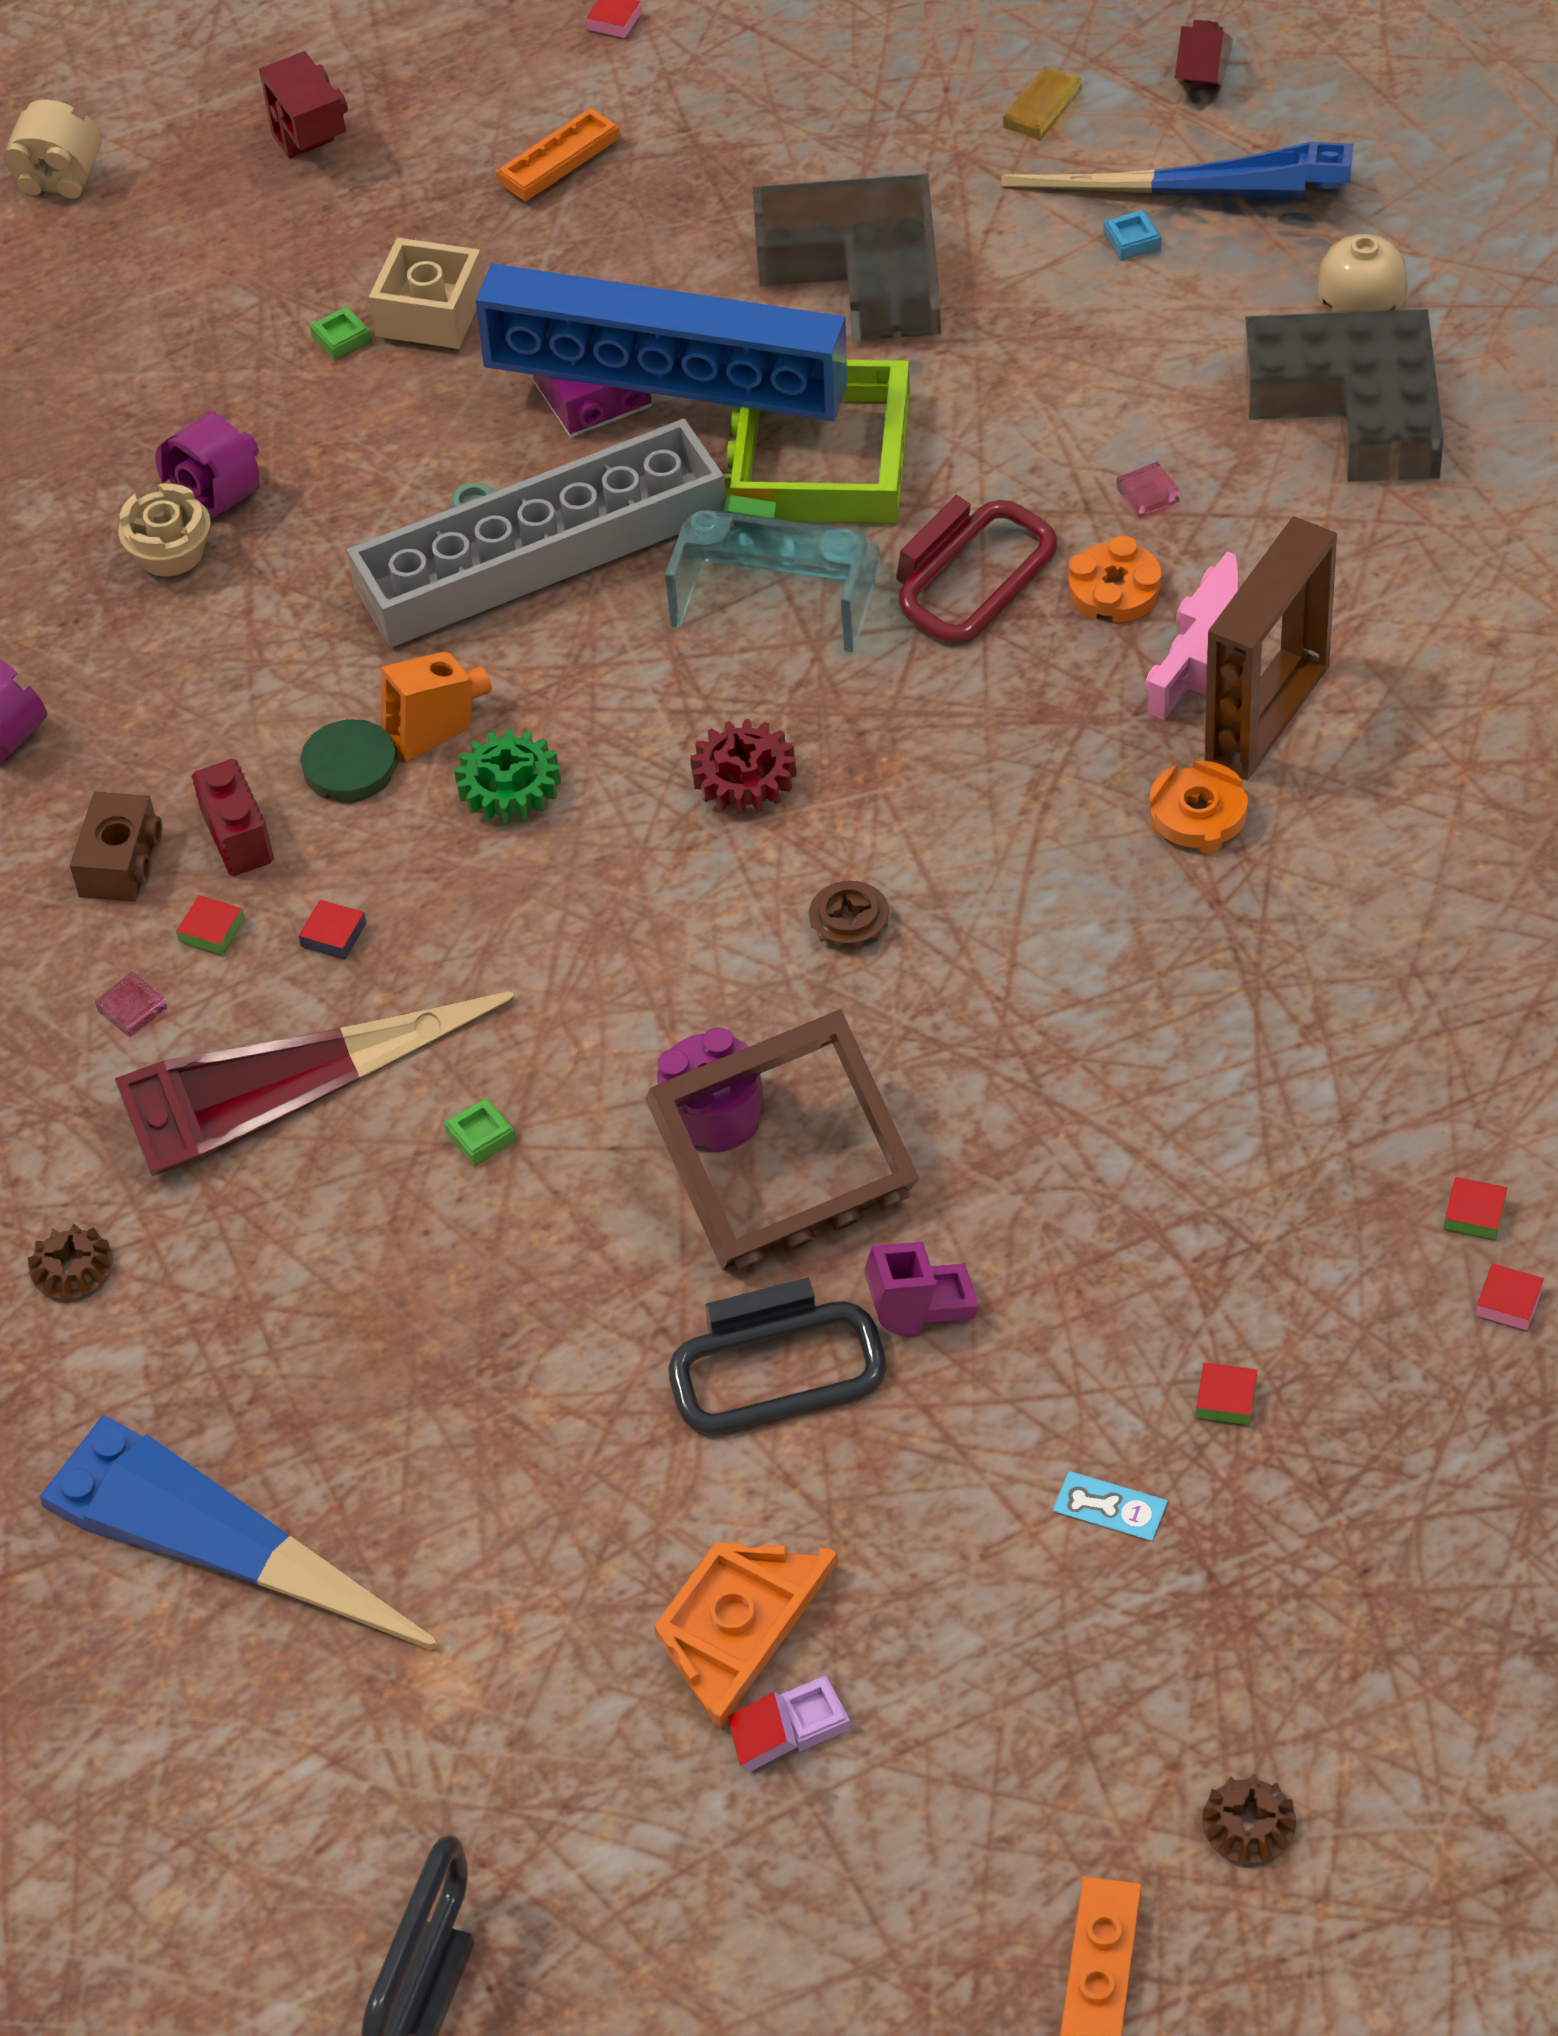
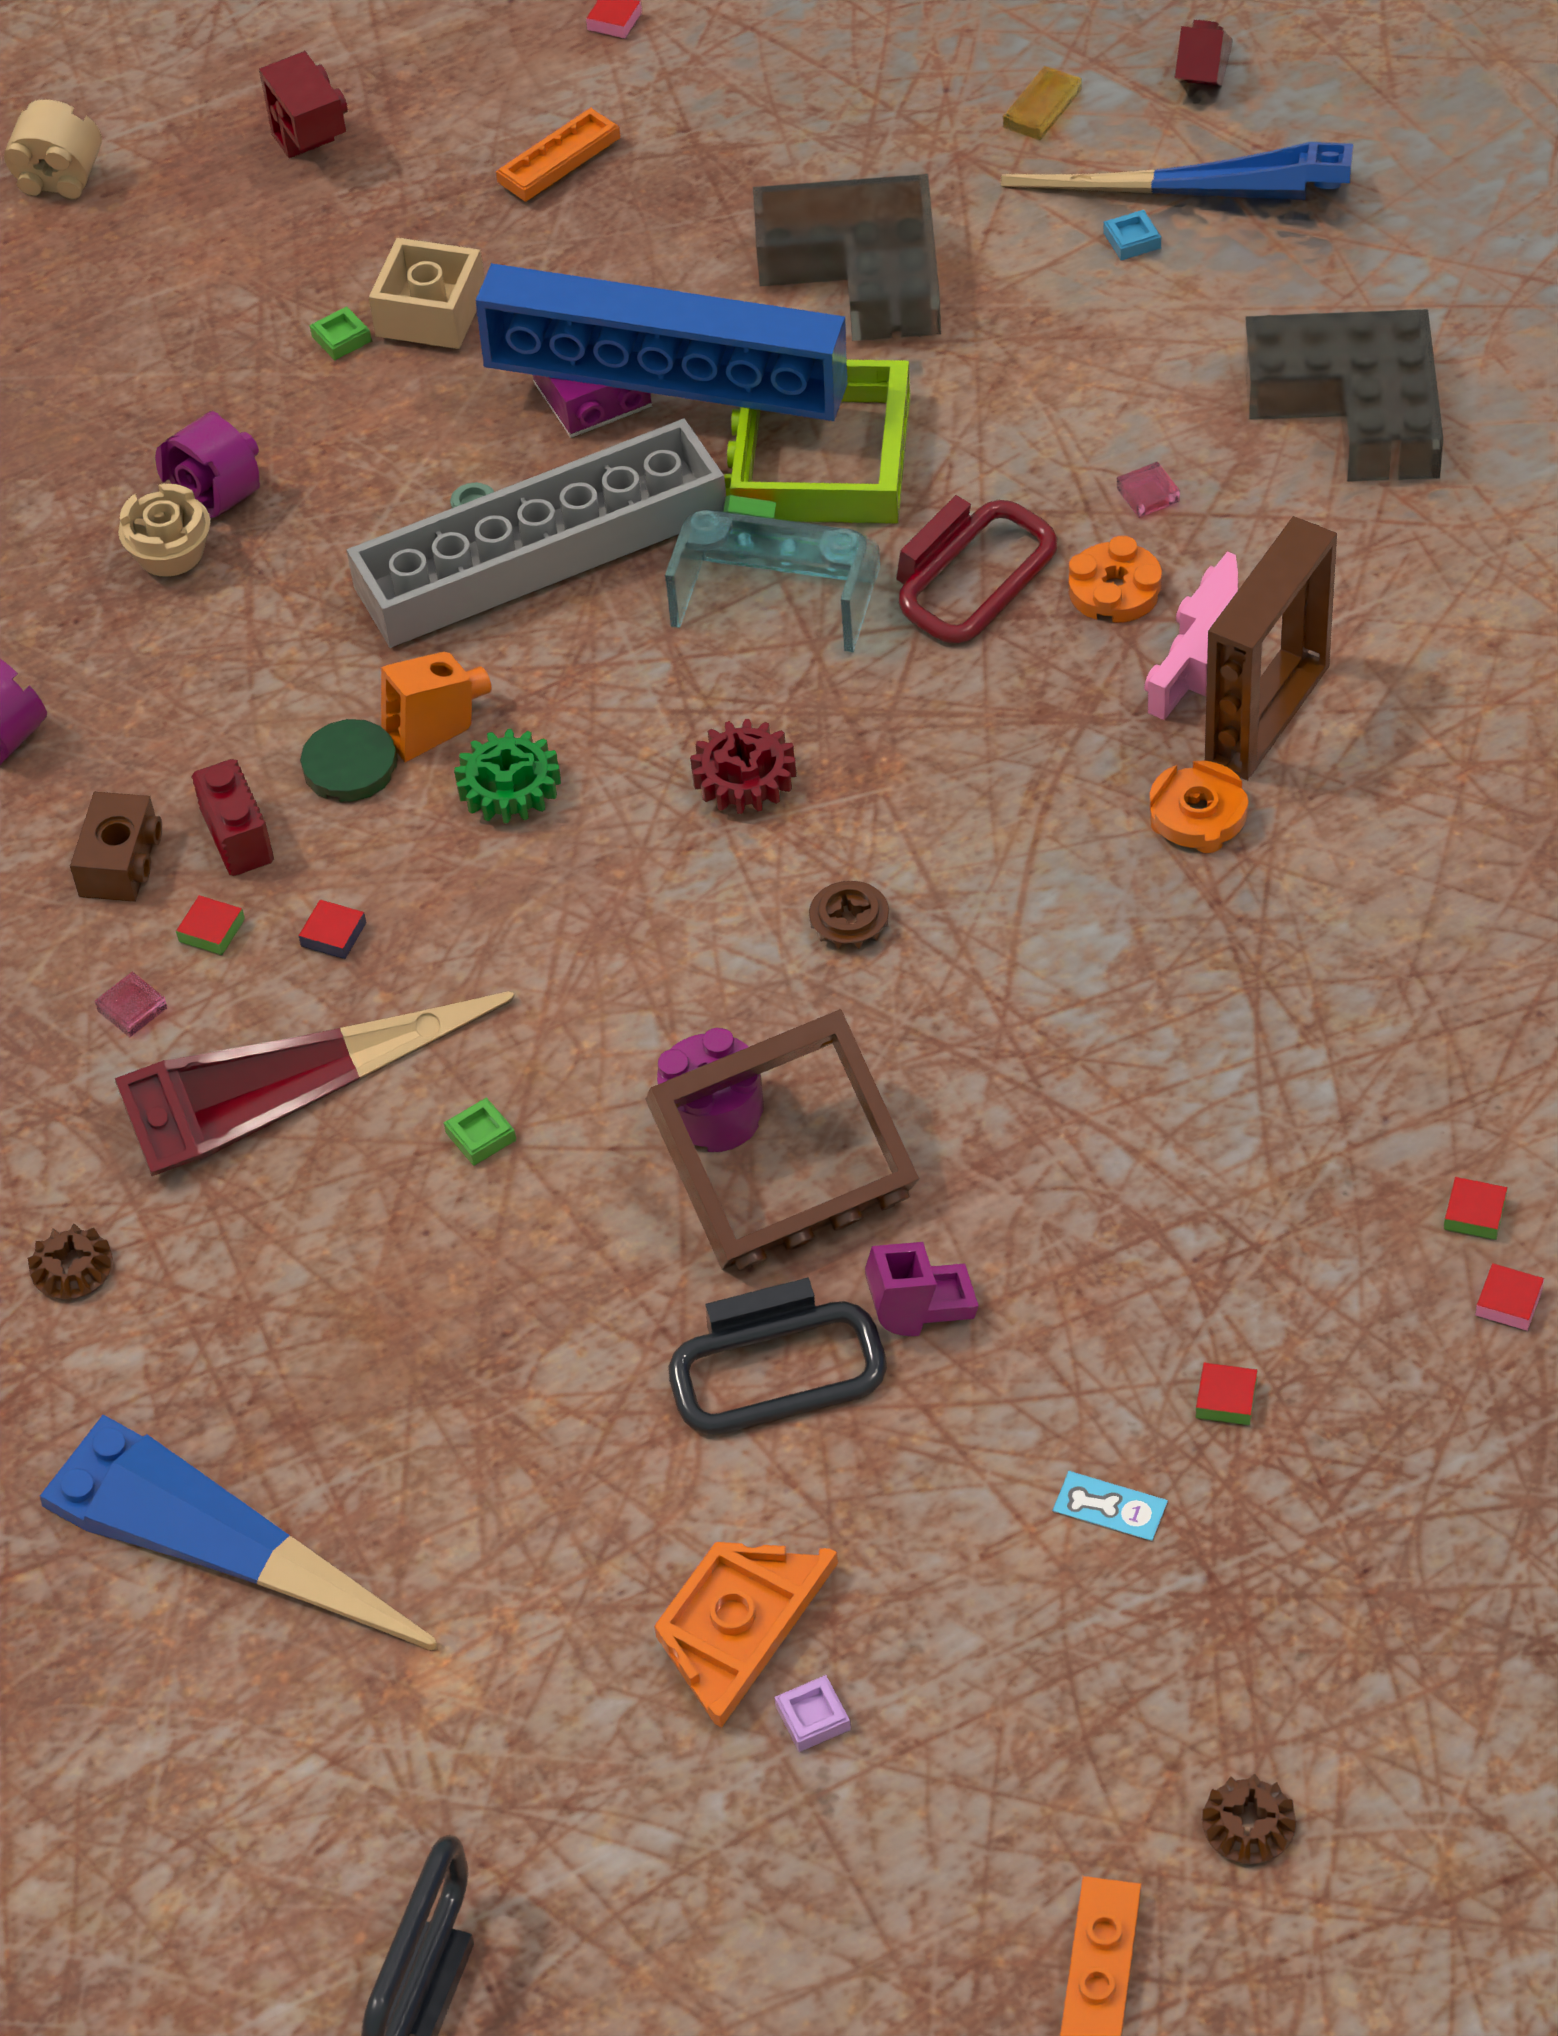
(762, 1731): red tile -> none
(1362, 275): tan cylinder -> none

